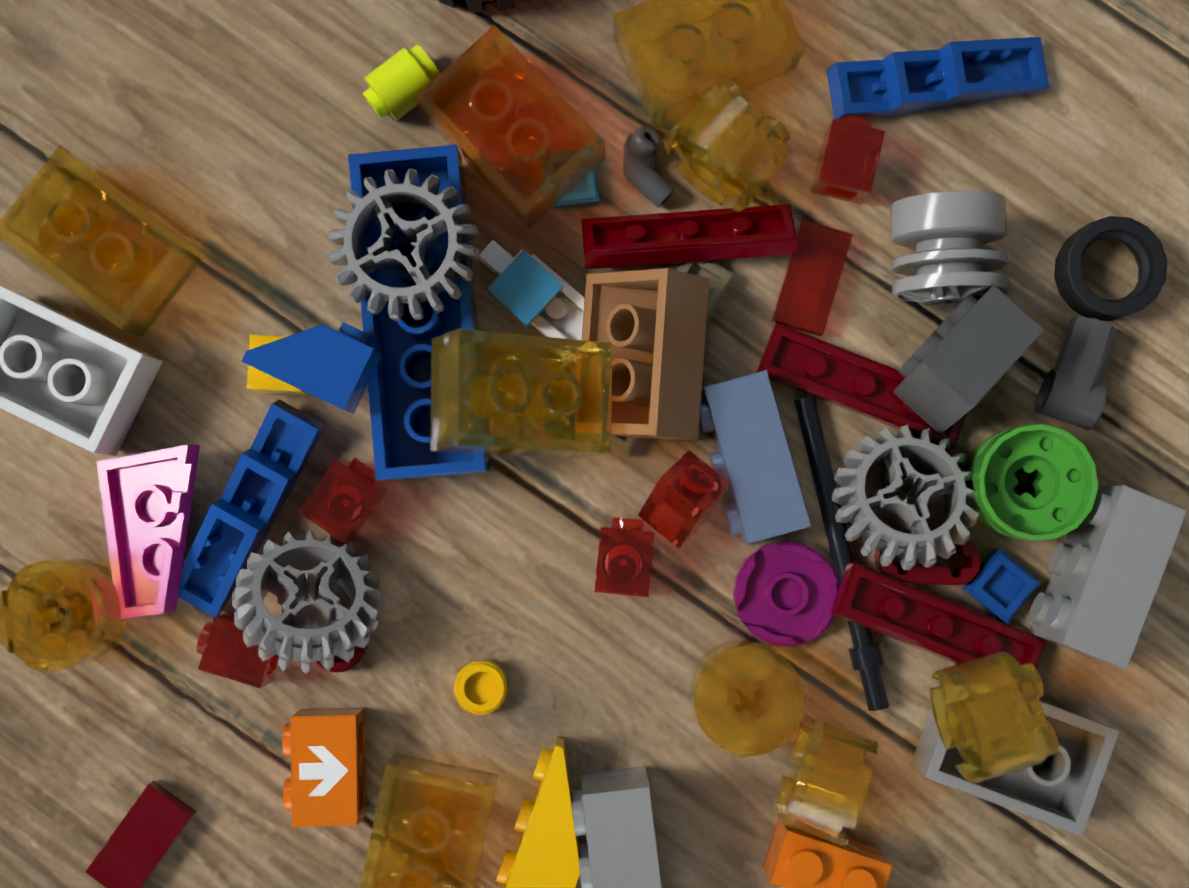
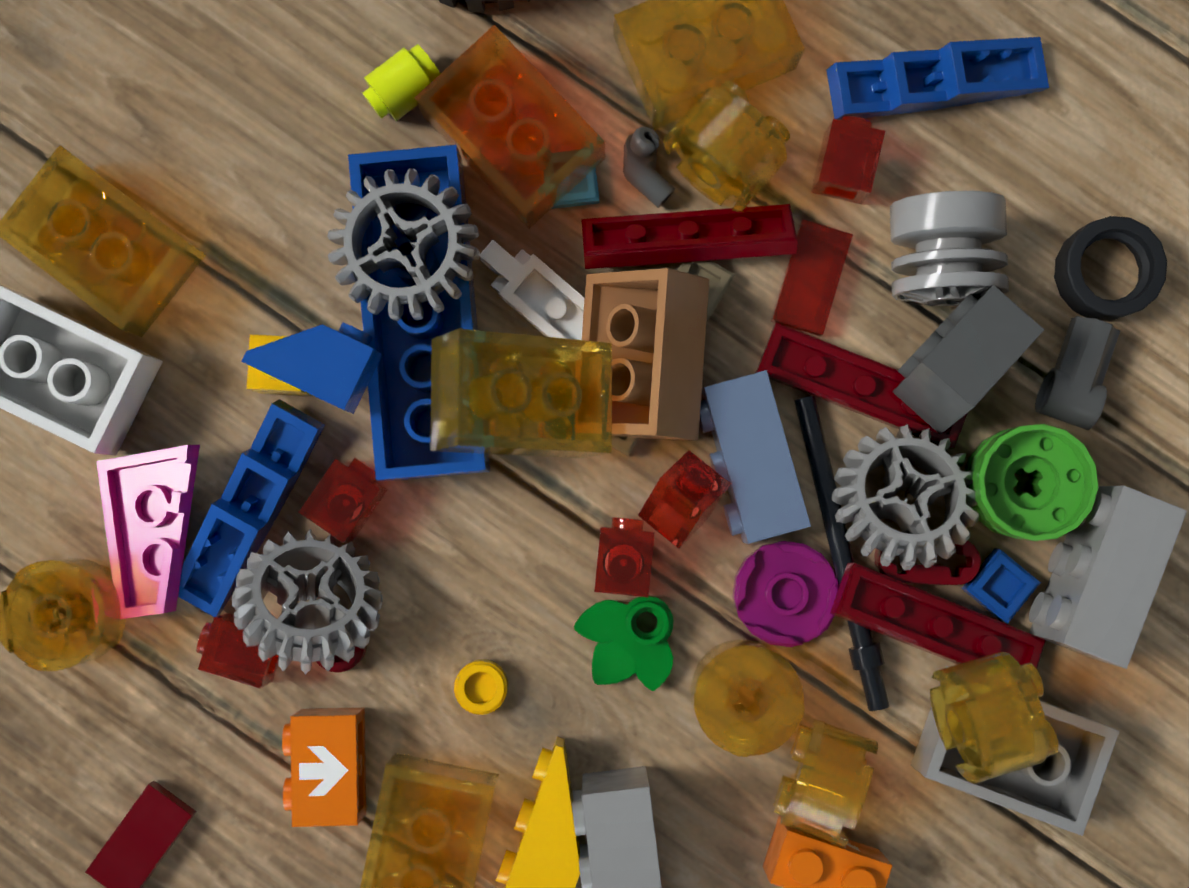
(525, 288): dark azure tile -> none
(625, 648): none -> green plate

